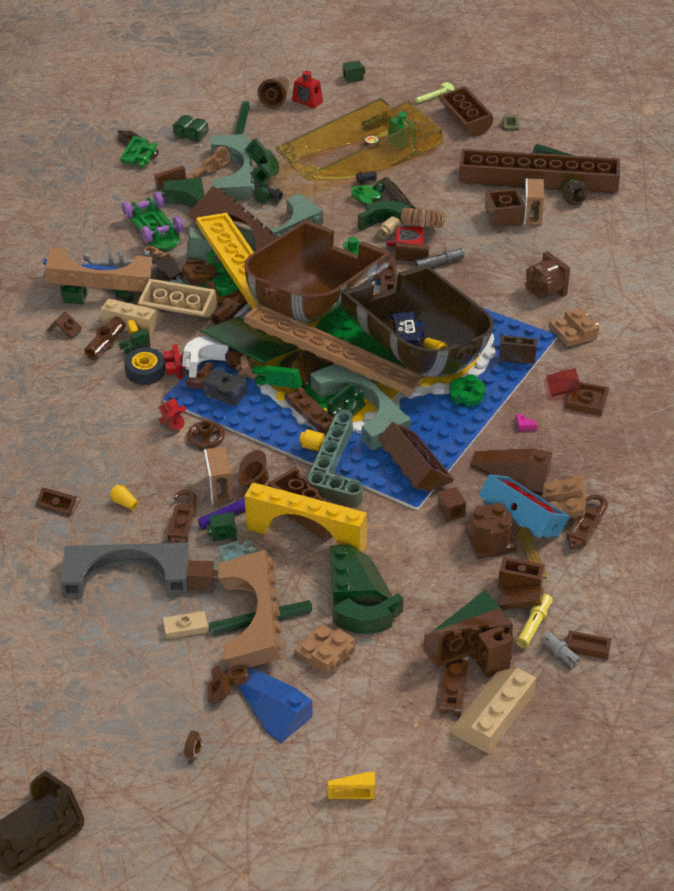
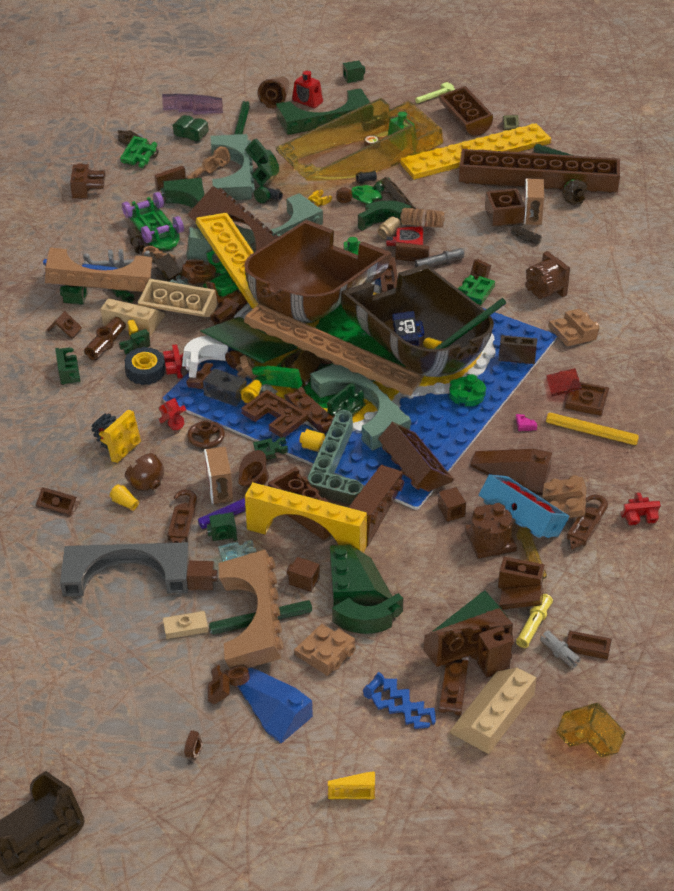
(67, 366): none -> dark green hinge
(85, 179): none -> reddish brown brick
(117, 435): none -> yellow plate
(135, 240): none -> dark brown pin
(146, 473): none -> reddish brown cylinder
(191, 102): none -> clear purple slope
(251, 391): none -> yellow cone
(270, 447): none -> dark green plate
(288, 416): none -> reddish brown plate
(297, 120): none -> dark green arch
(303, 574): none -> reddish brown brick
(315, 197): none -> yellow piece
(344, 195): none -> reddish brown tile
(378, 497): none -> reddish brown wedge
(406, 707): none -> blue piece
(449, 157): none -> yellow plate
(473, 323): none -> dark green bar
(477, 289): none -> green plate
(480, 269): none -> reddish brown tile
(526, 234): none -> dark brown axle
(591, 428): none -> yellow axle
(591, 726): none -> clear yellow brick
(640, 507): none -> red hips

